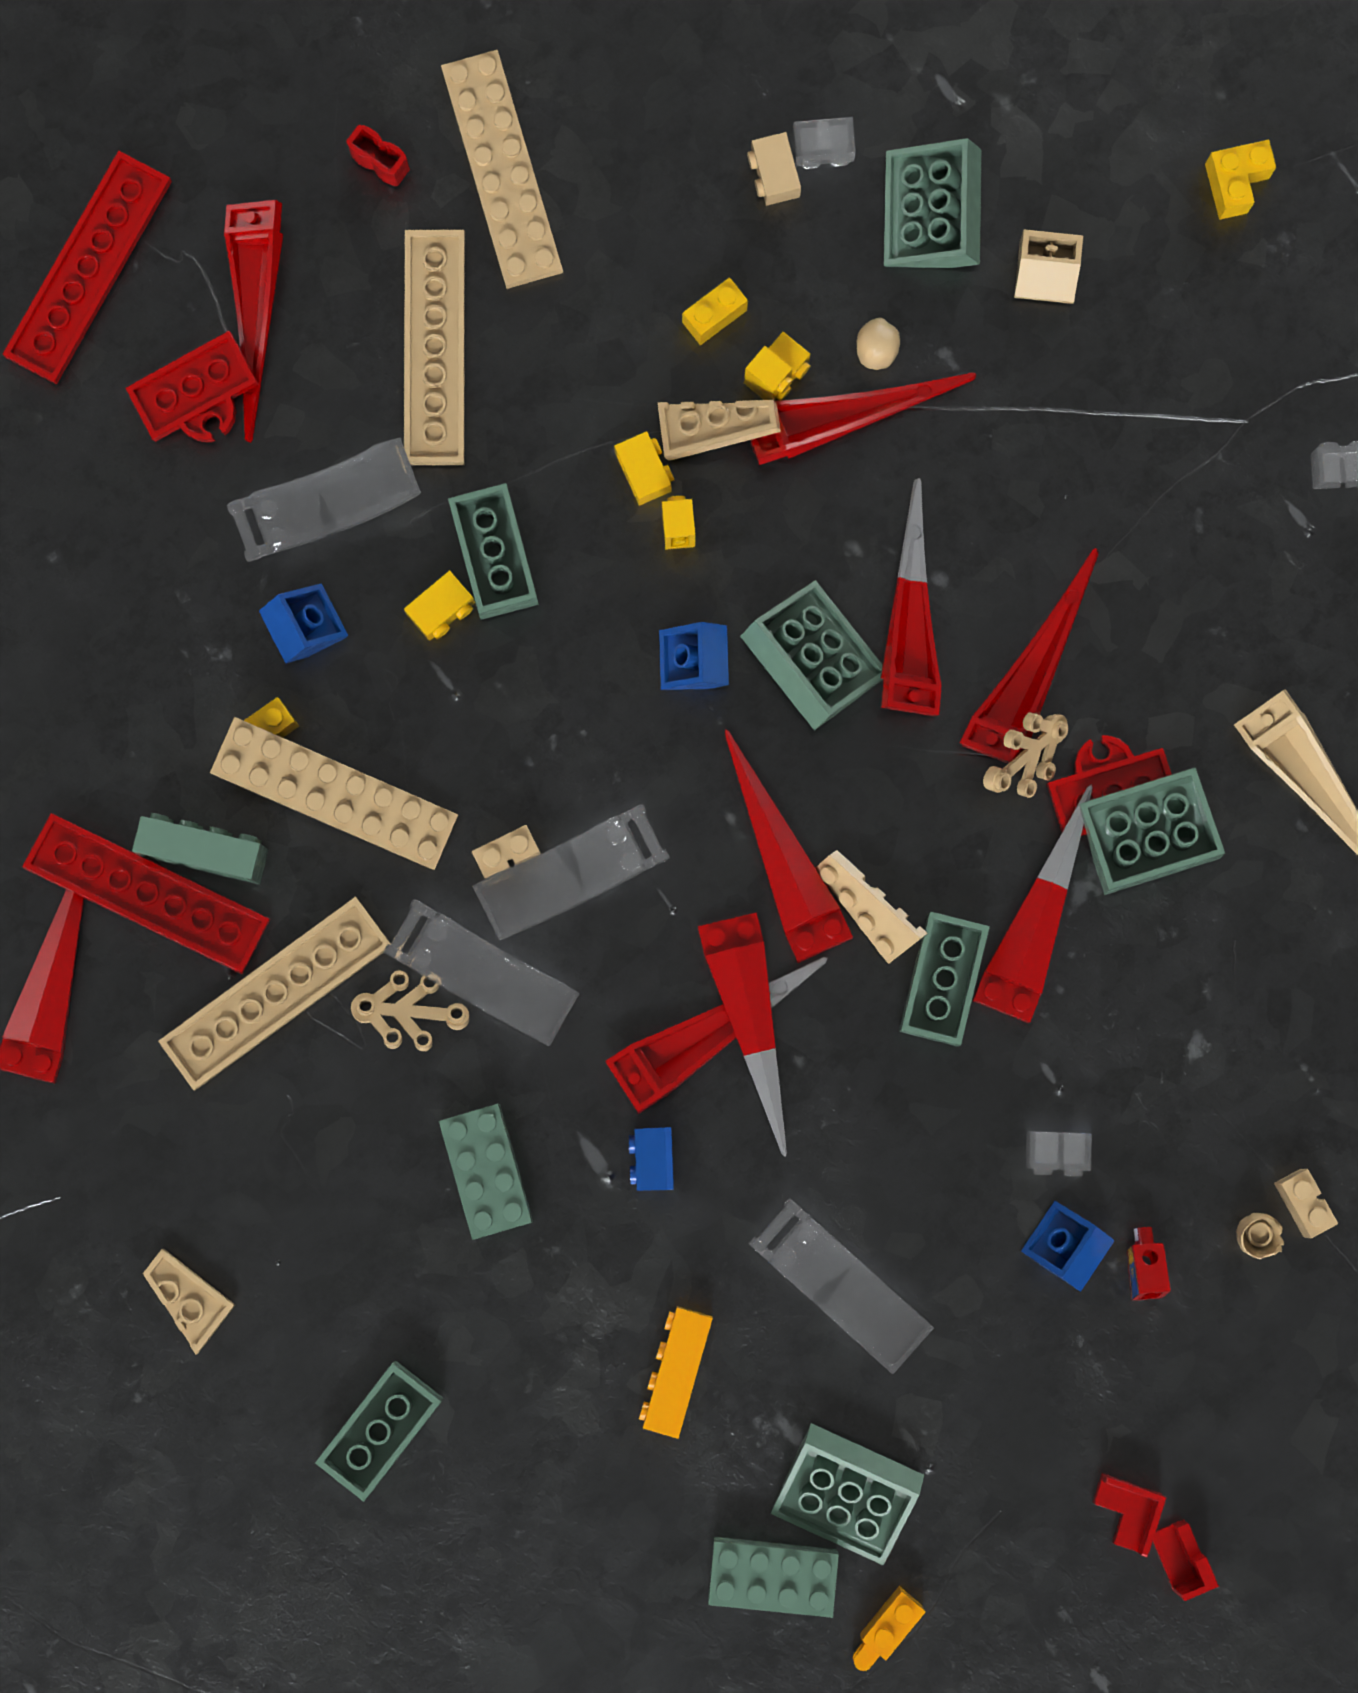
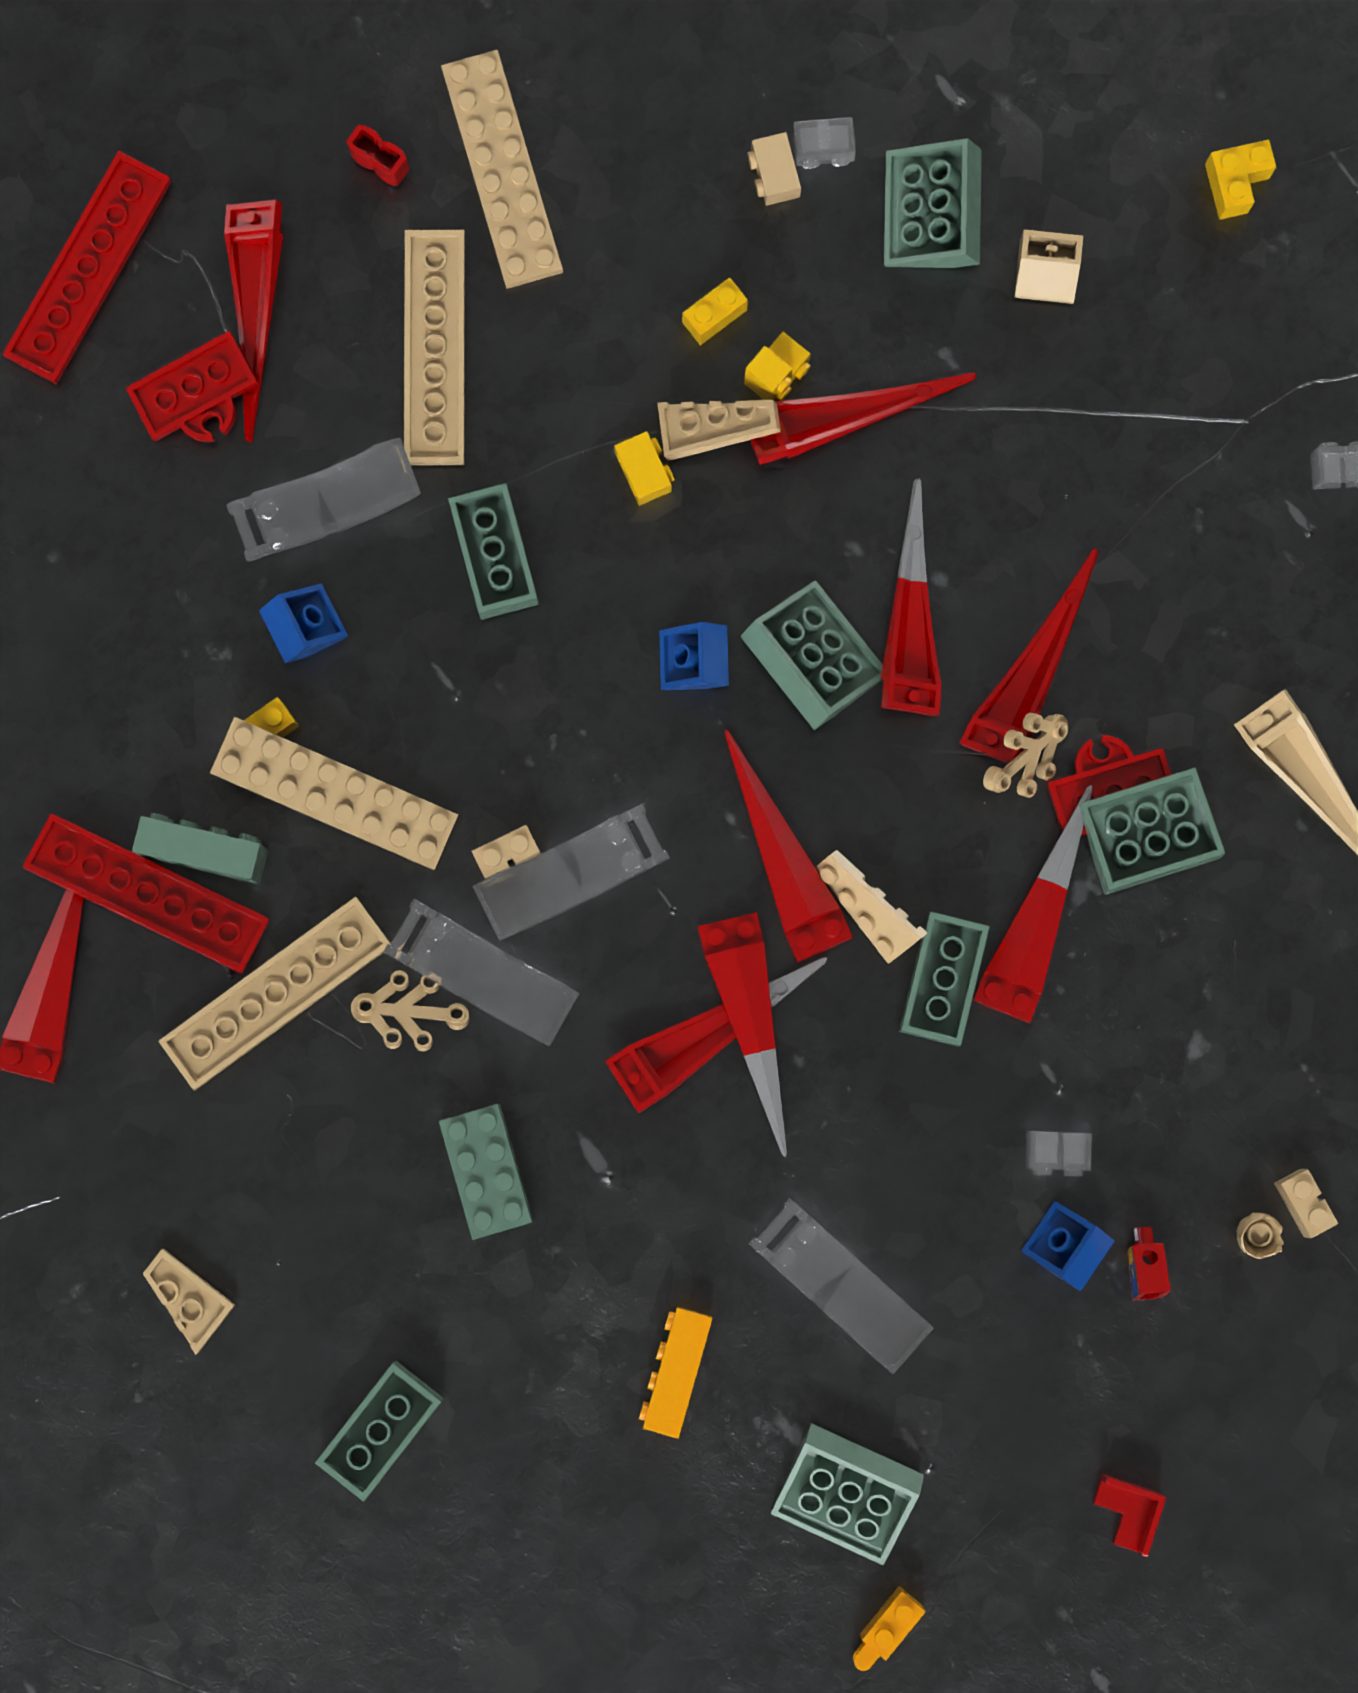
(440, 606): yellow brick -> none
(653, 1159): blue slope -> none
(678, 523): yellow brick -> none
(773, 1577): sand green brick -> none
(877, 344): tan hair -> none
(1183, 1561): red panel -> none

